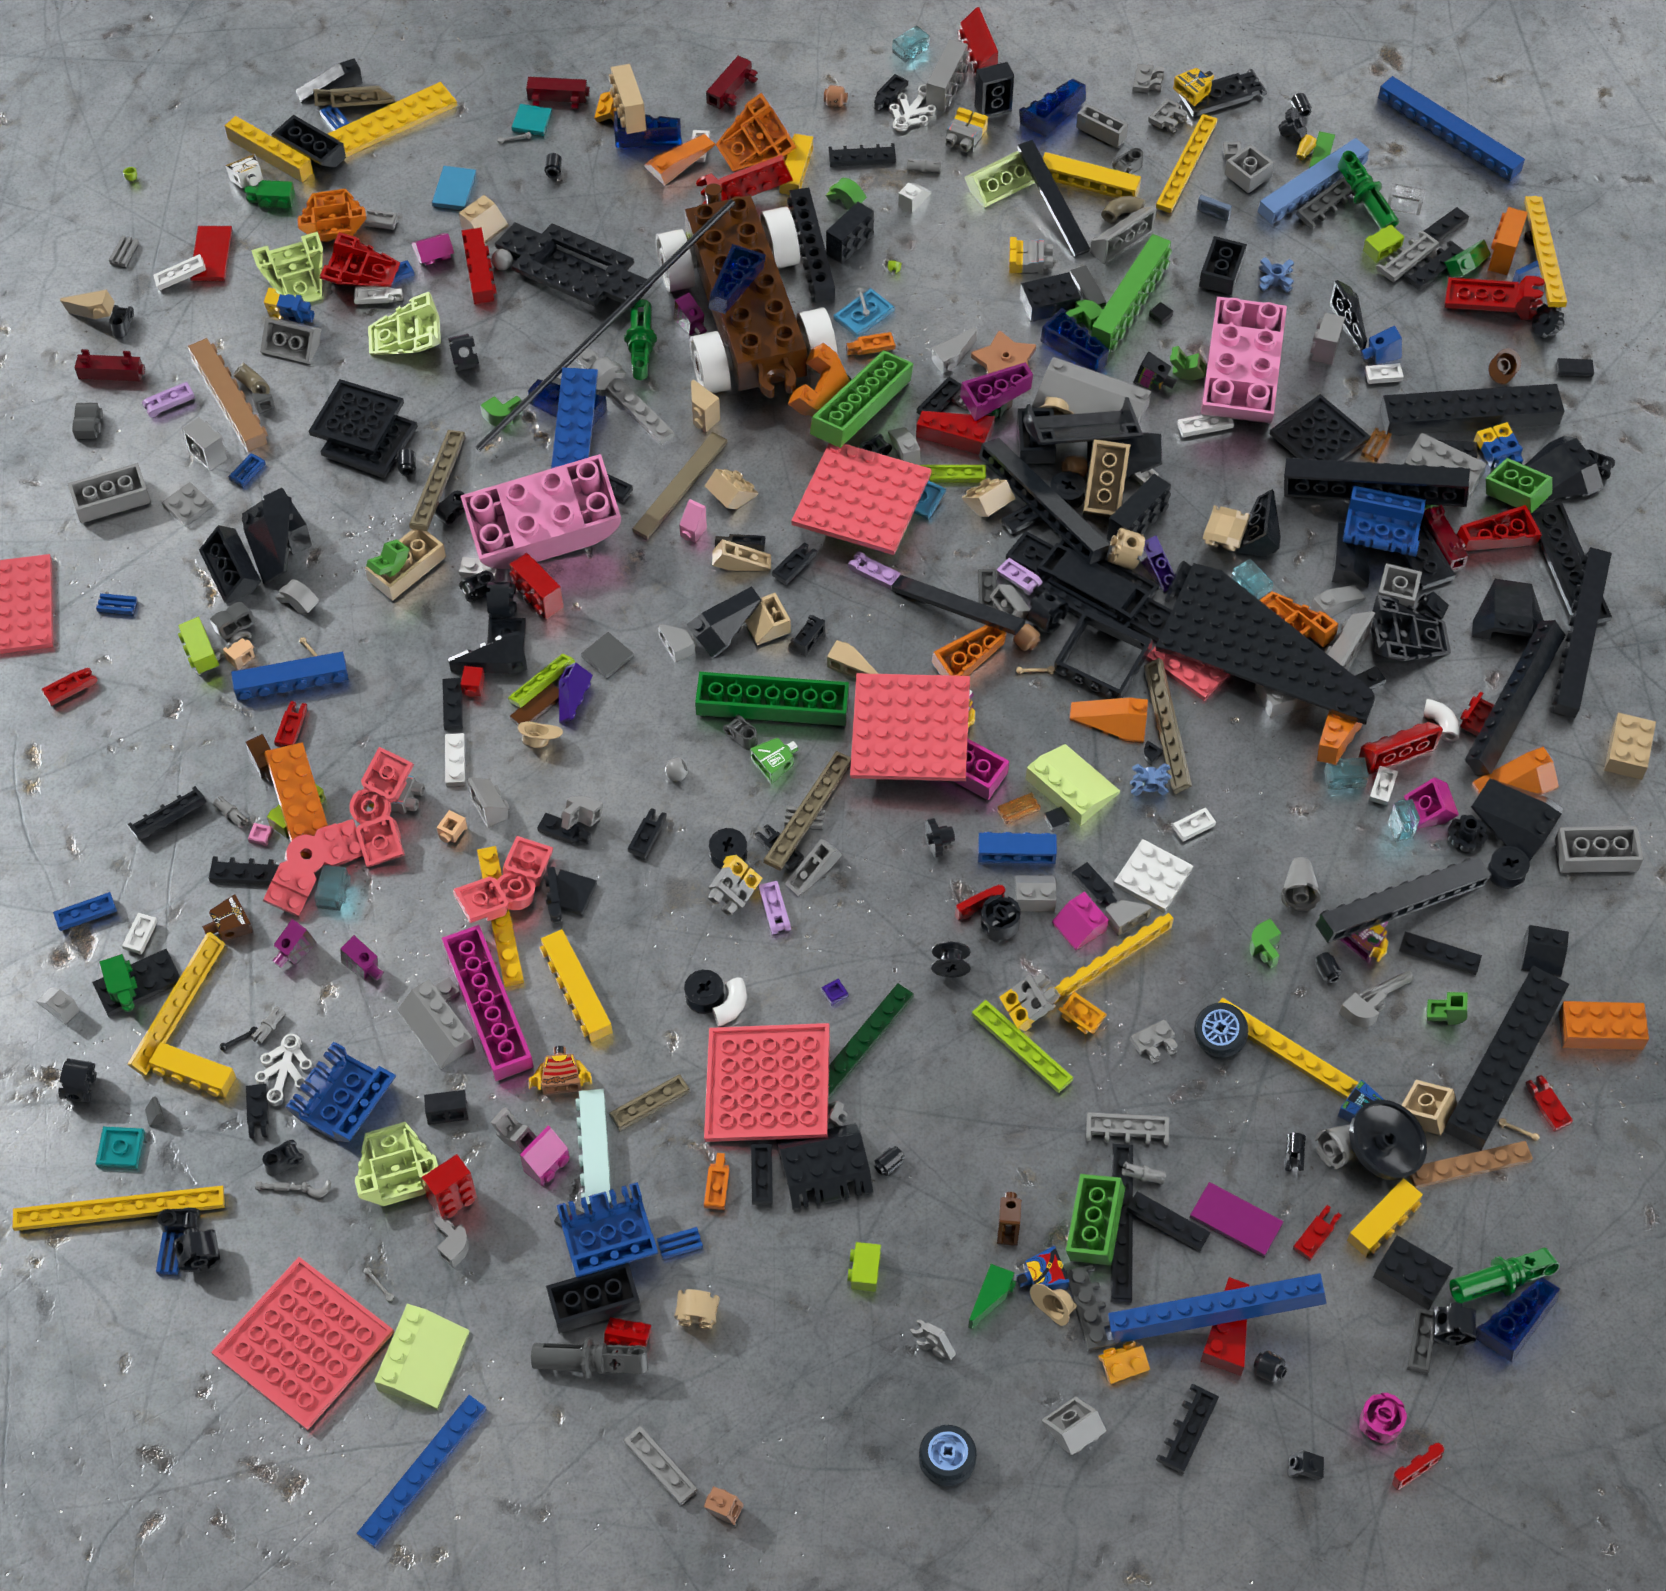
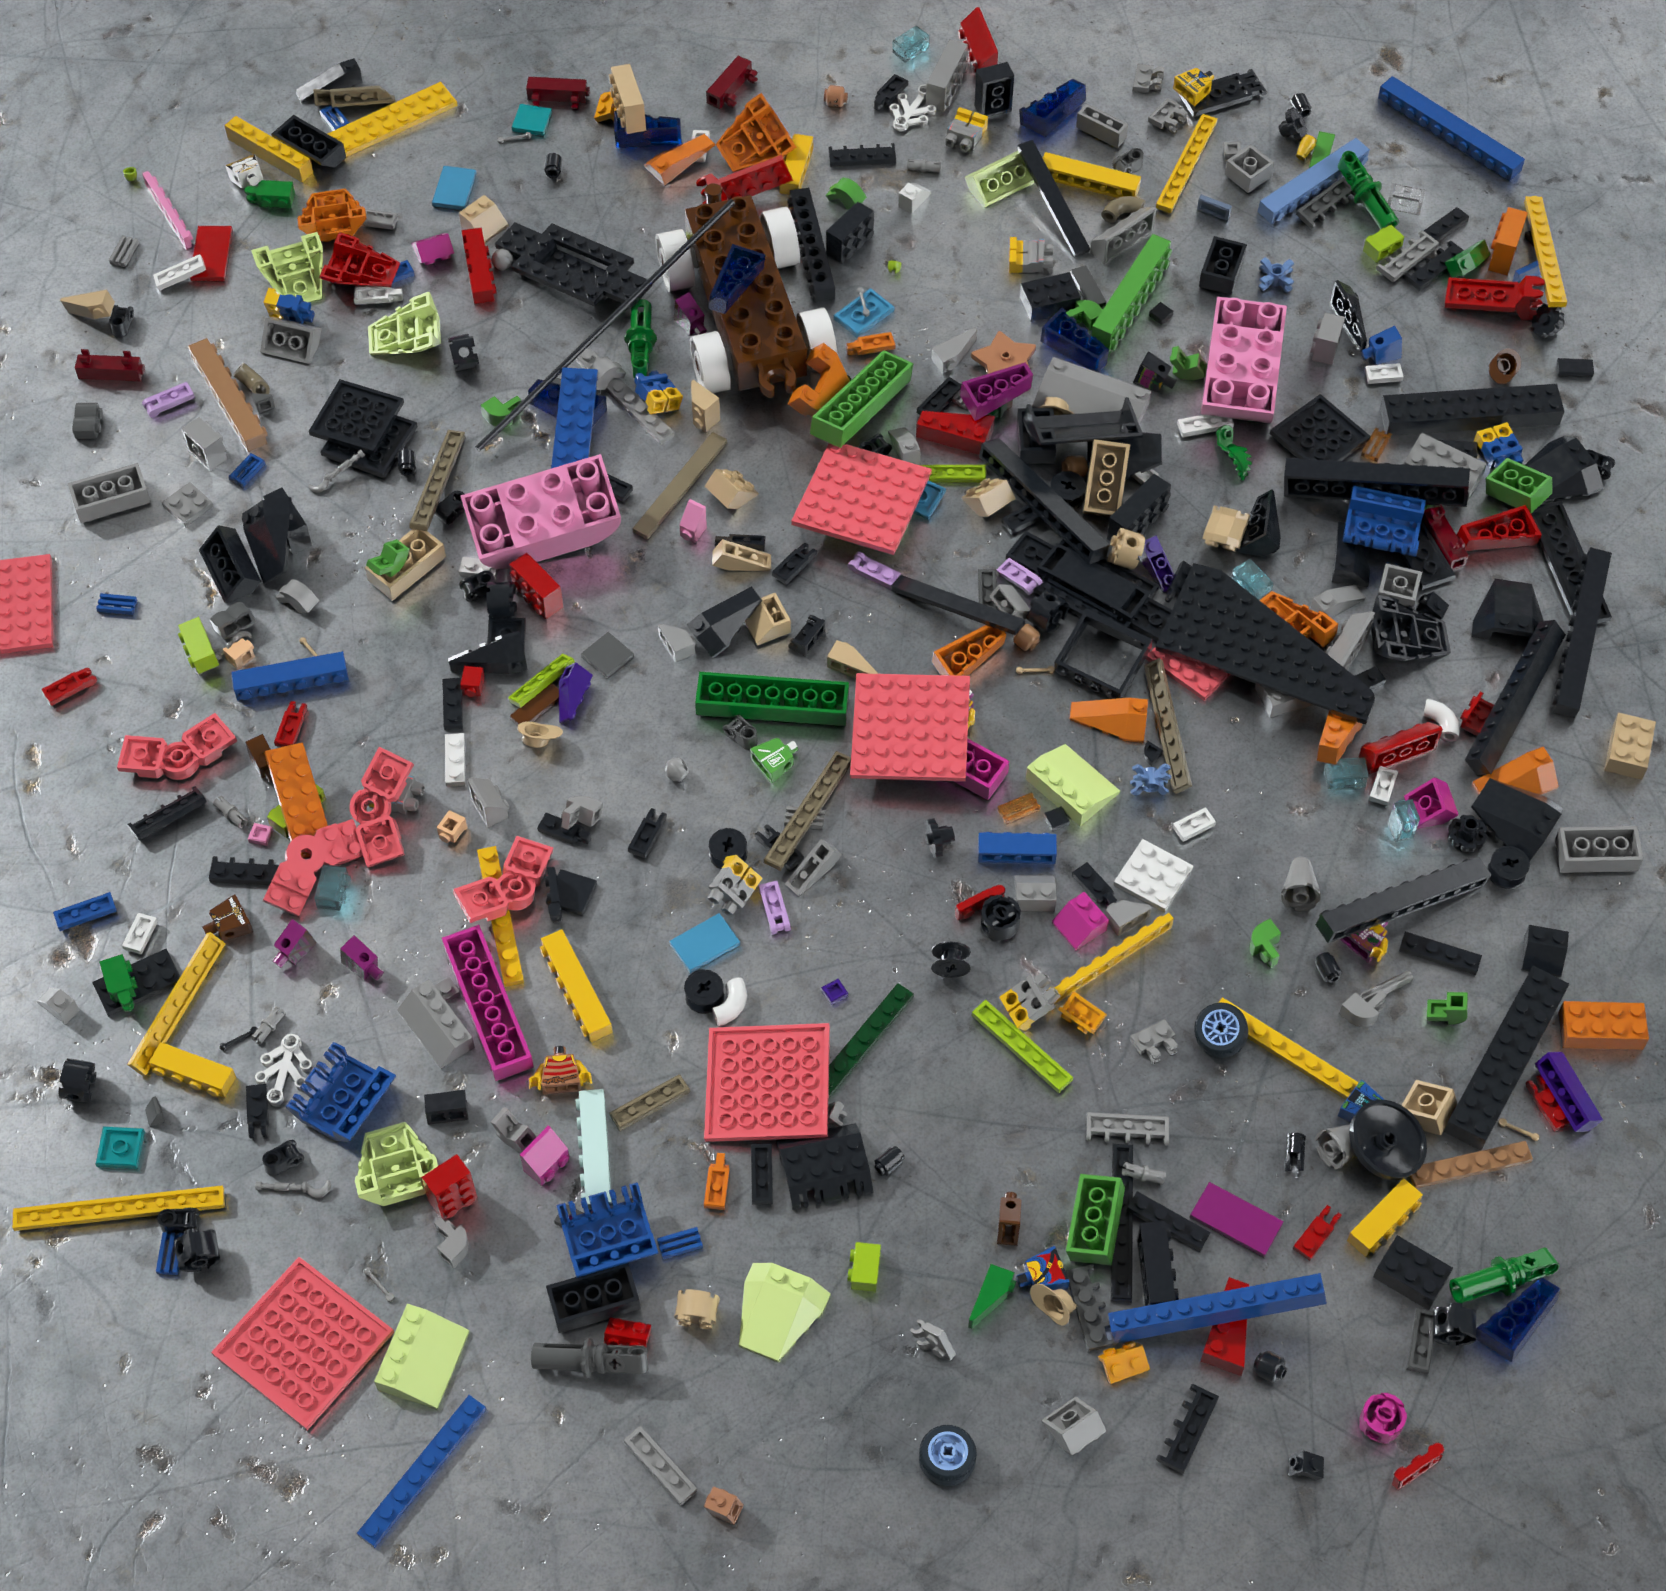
(154, 758): none -> coral plate
(166, 207): none -> bright pink plate
(341, 468): none -> light grey piece
(658, 392): none -> hips
(704, 943): none -> dark azure tile
(778, 1309): none -> yellowish green wedge
(1155, 1263): none -> black brick
(1225, 441): none -> green plant
(1568, 1091): none -> dark purple brick

